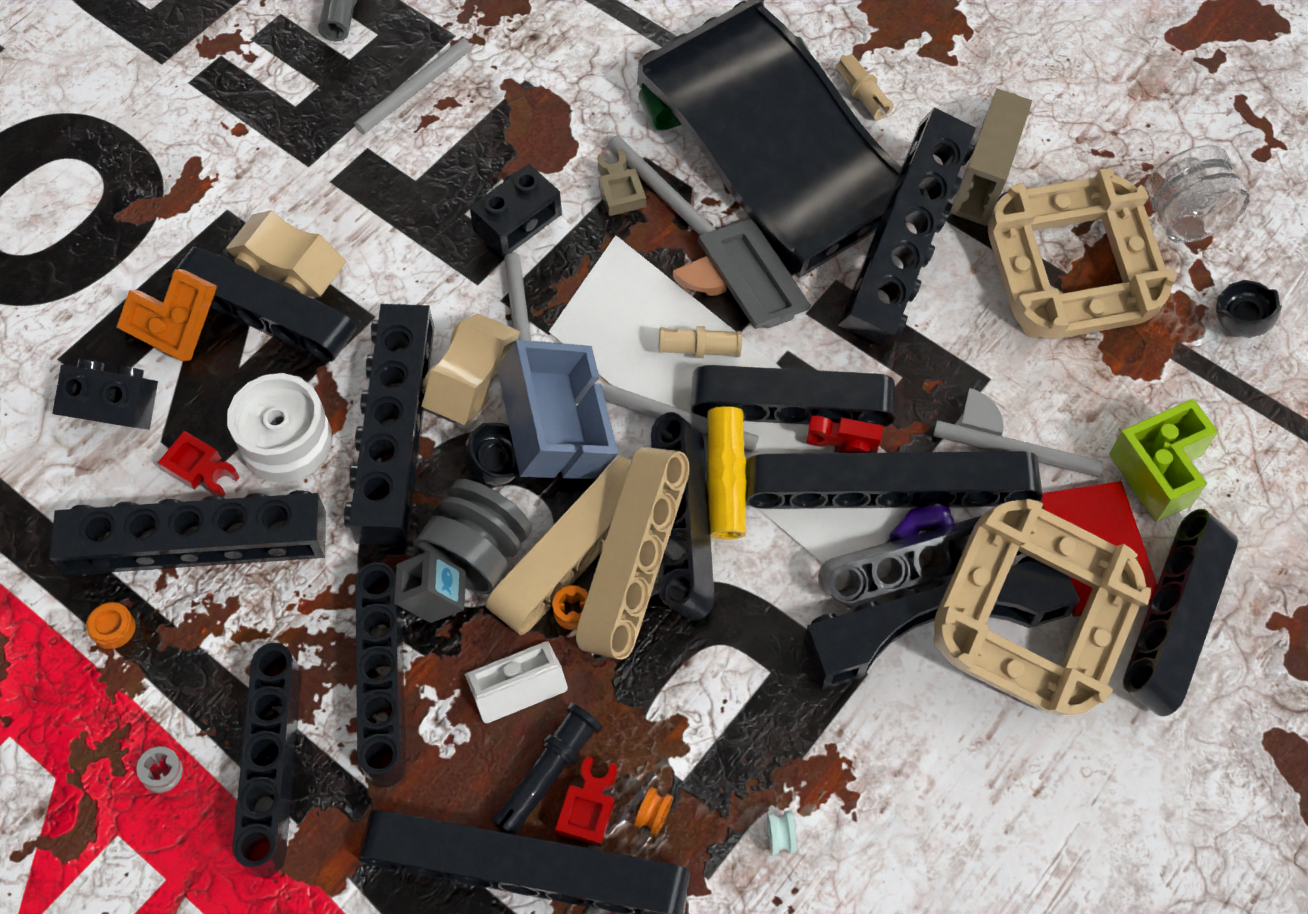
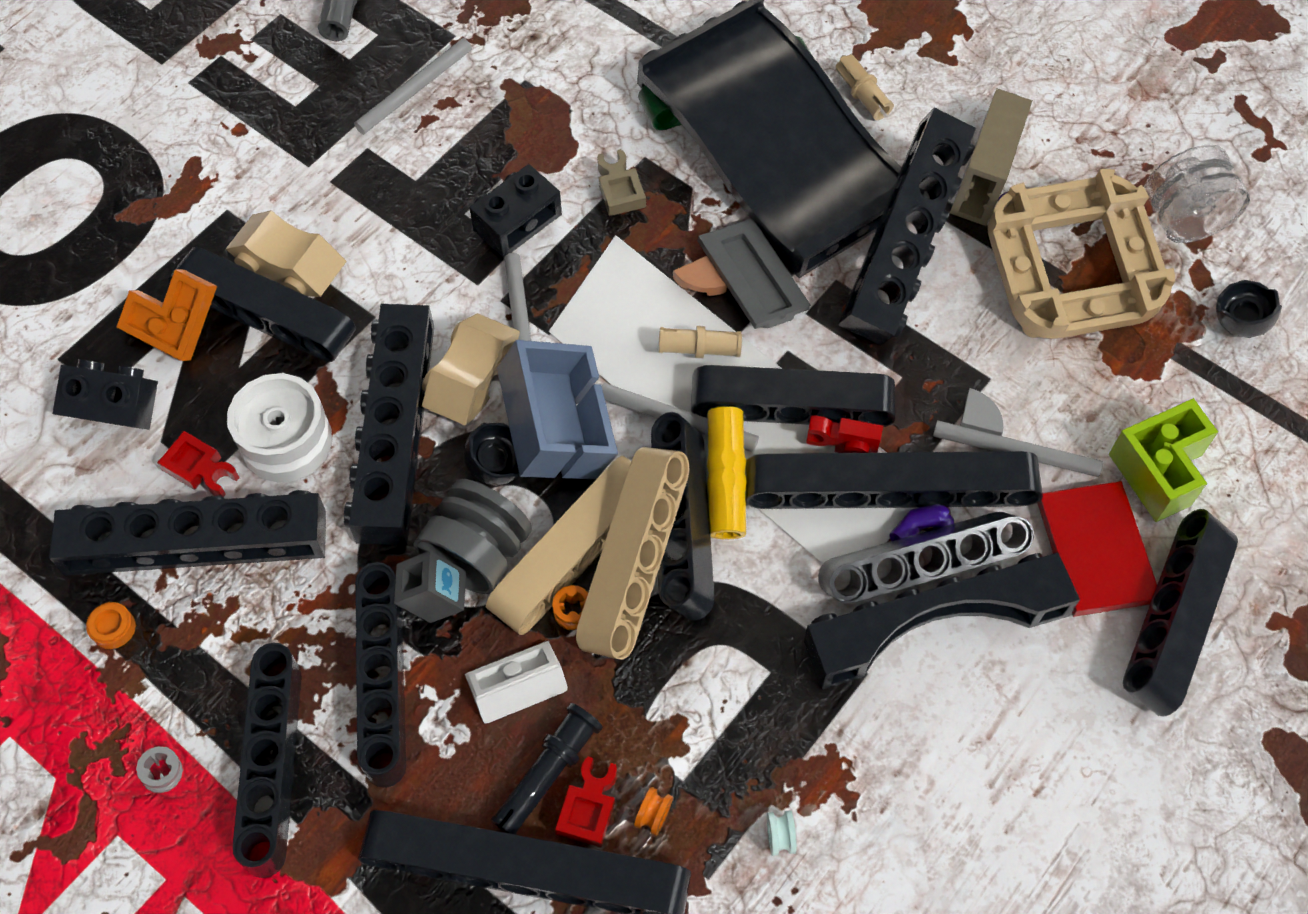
(661, 187): light grey bar -> none
(1101, 630): tan plate -> none

